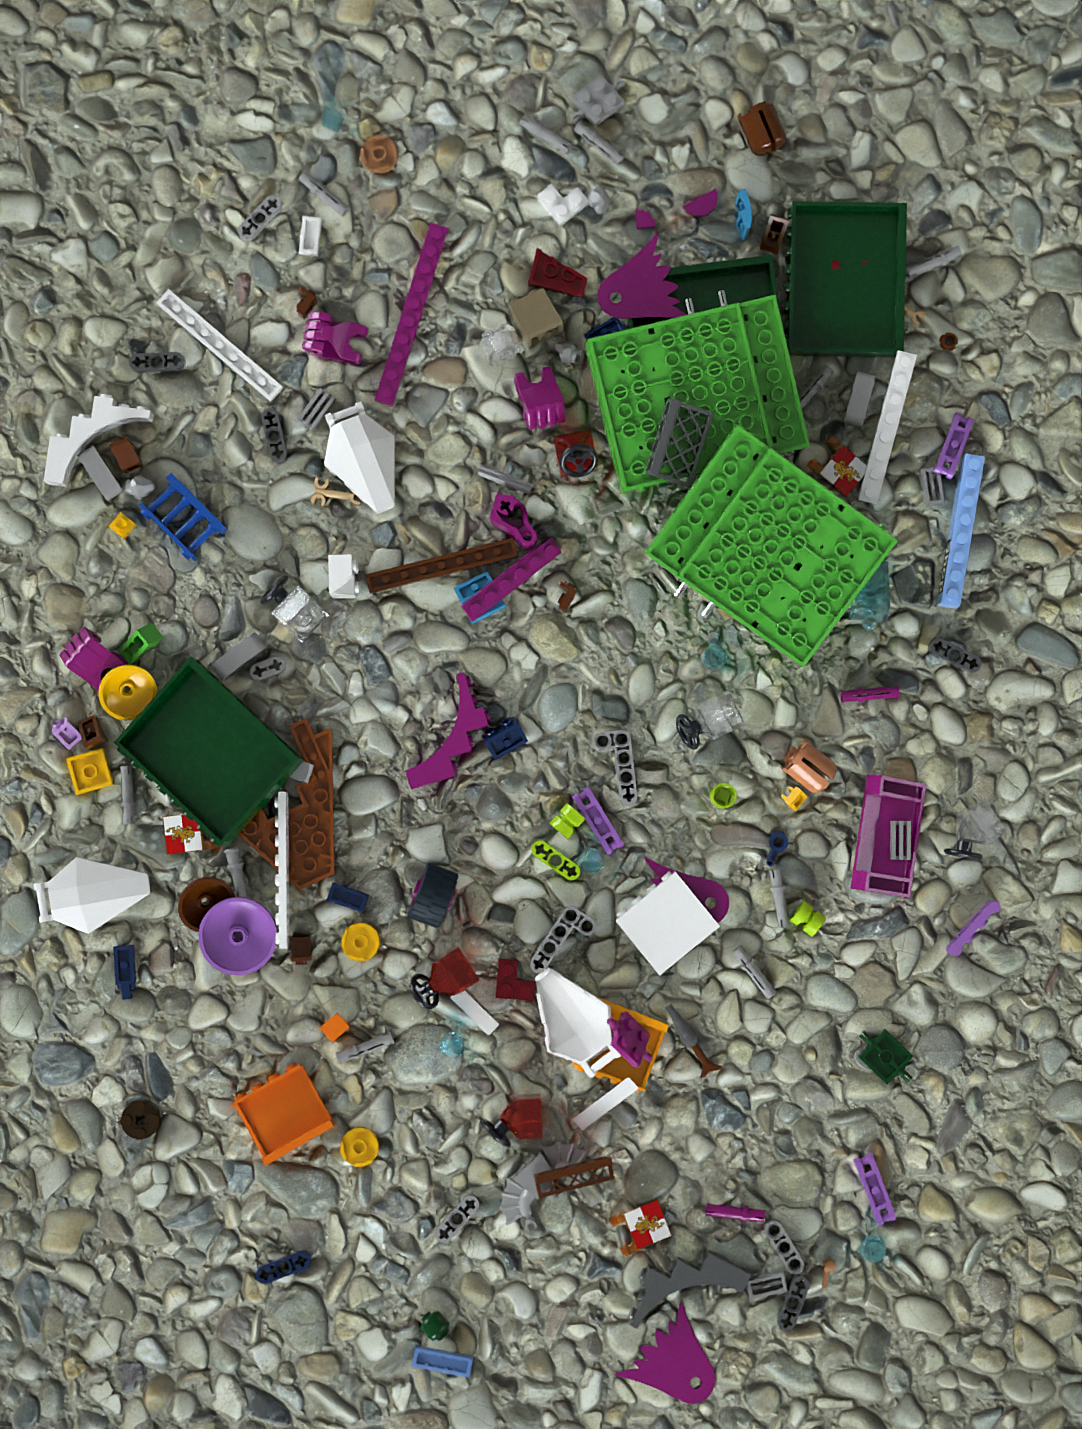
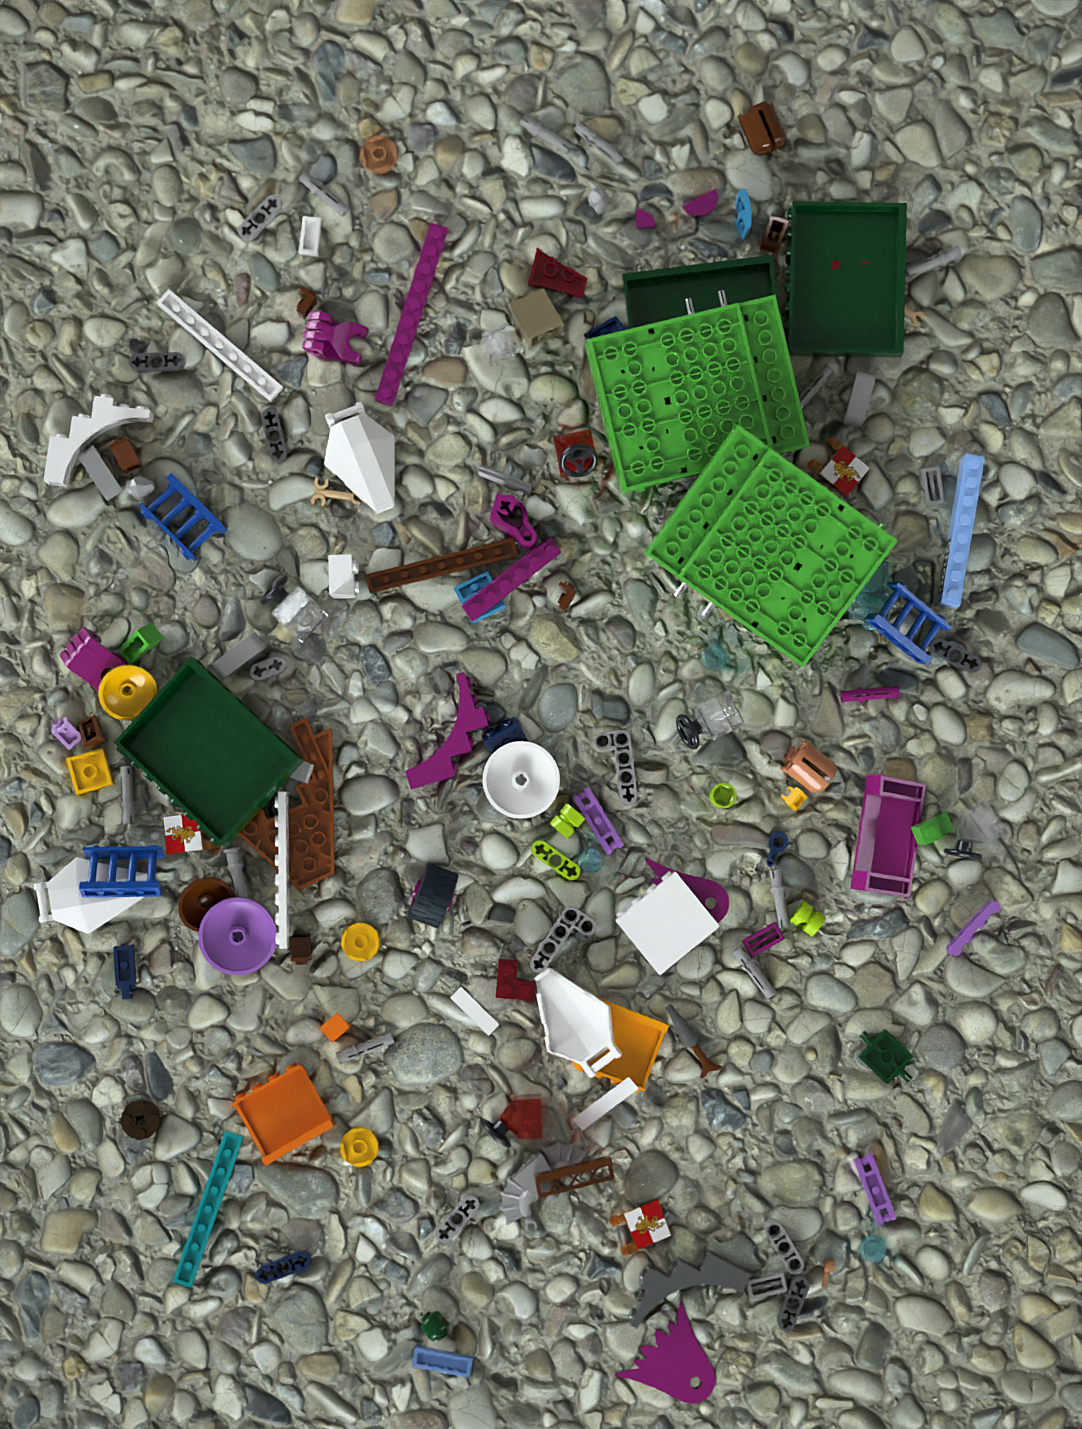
(122, 525): yellow tile -> none
(127, 888): none -> blue fence
(208, 1208): none -> teal plate
(325, 396): light grey tile -> none
(332, 119): clear light blue slope -> none
(347, 897): dark blue plate -> none
(448, 976): clear red piece -> none
(452, 1045): clear light blue cone -> none
(521, 779): none -> white dish
(541, 400): magenta piece -> none
(562, 208): white plate -> none
(569, 352): light grey rock -> none
(597, 100): light grey plate -> none
(630, 1039): magenta plate -> none
(640, 287): magenta piece -> none
(663, 437): dark grey fence -> none
(735, 1212): magenta pin -> none
(777, 931): none -> magenta tile
(887, 427): white plate -> none
(891, 631): none -> blue fence
(900, 840): light grey tile -> none
(932, 829): none -> bright green arch
(948, 346): reddish brown plate -> none
(953, 445): medium lavender plate -> none

